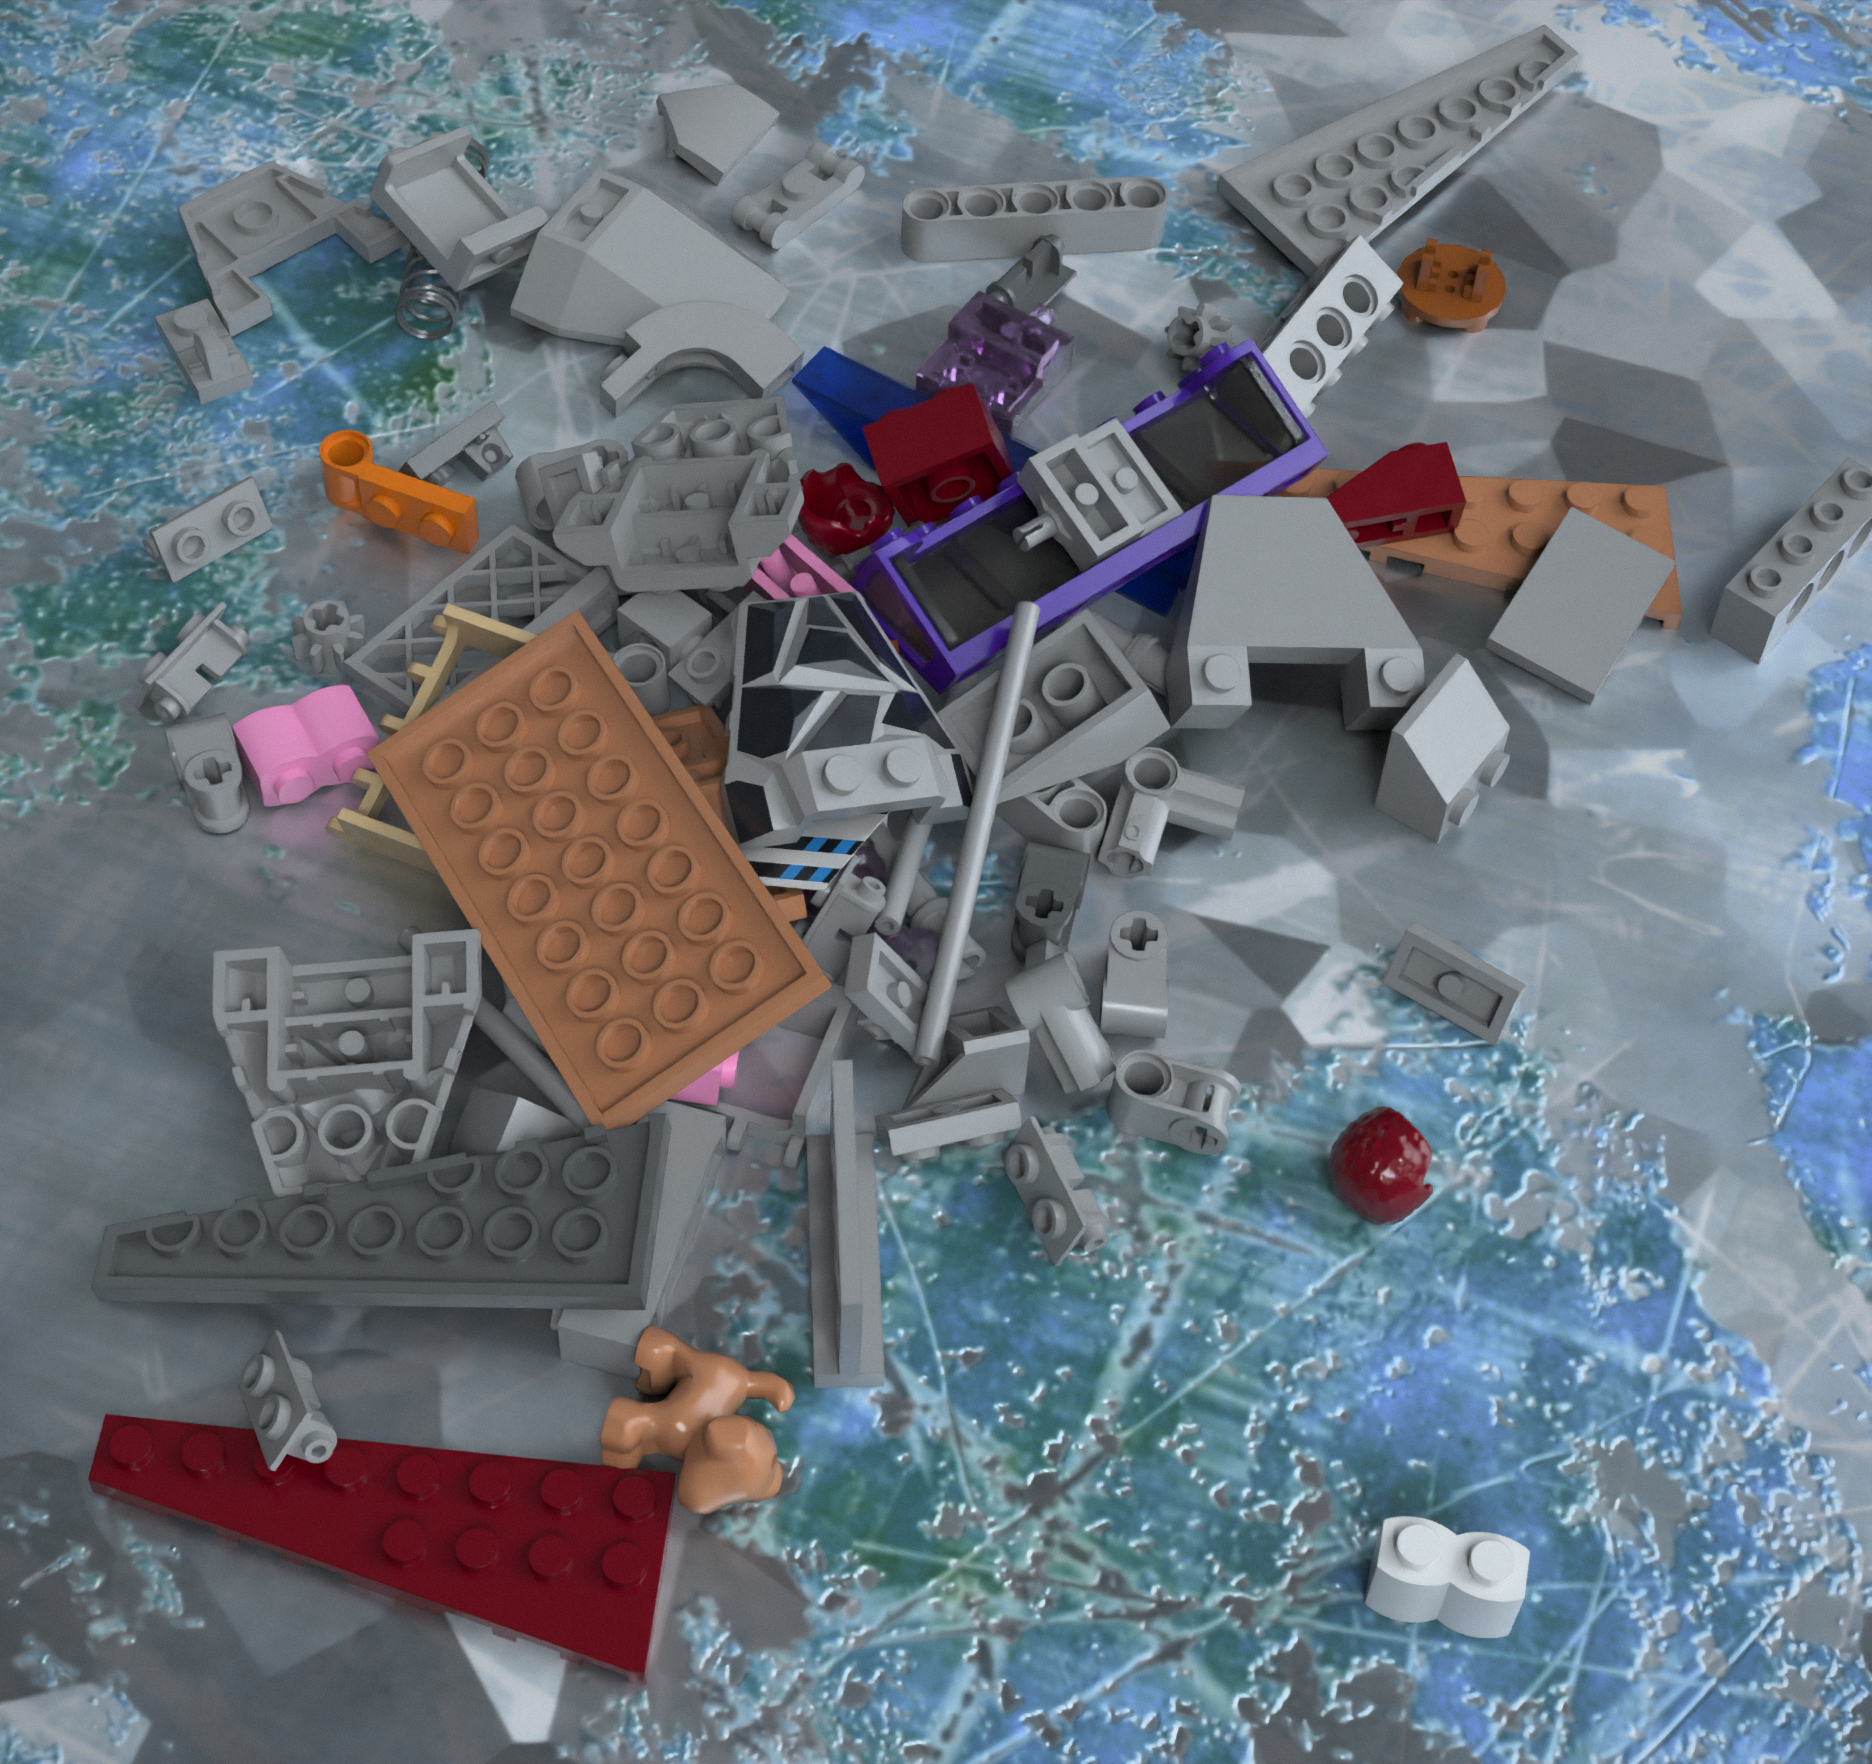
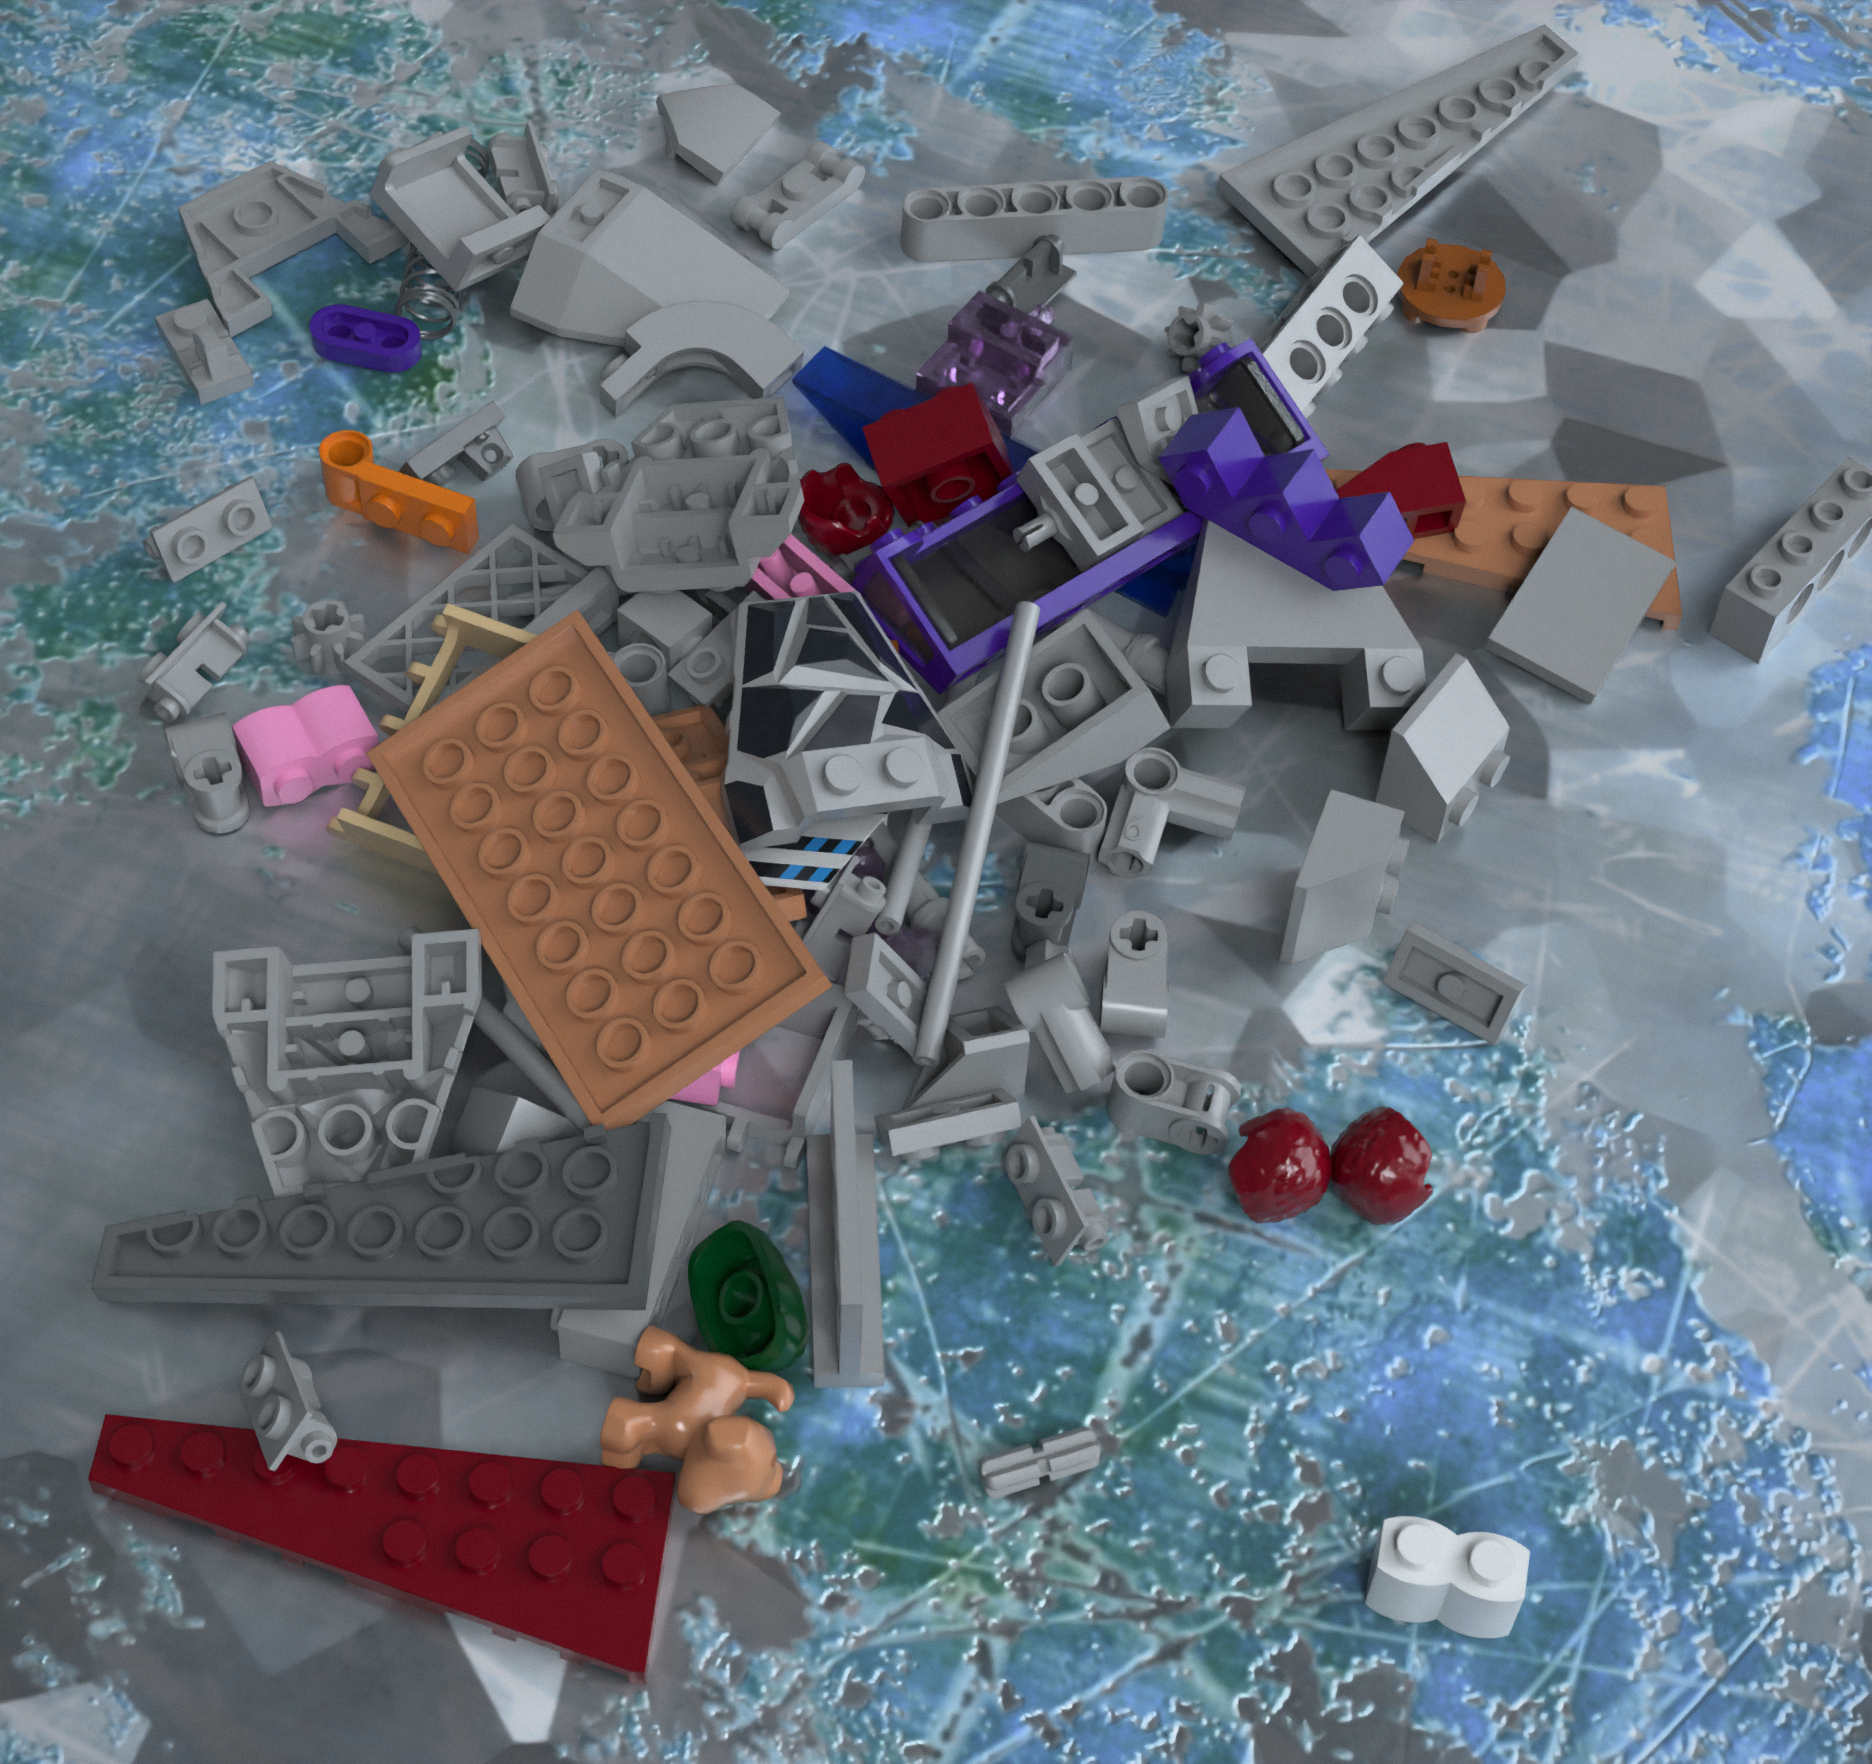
(365, 338): none -> dark purple plate
(523, 171): none -> light grey hinge
(747, 1299): none -> dark green piece
(1023, 1466): none -> light grey piece
(1154, 420): none -> light grey slope
(1280, 1166): none -> dark red hair
(1284, 503): none -> dark purple brick
(1345, 876): none -> light grey slope

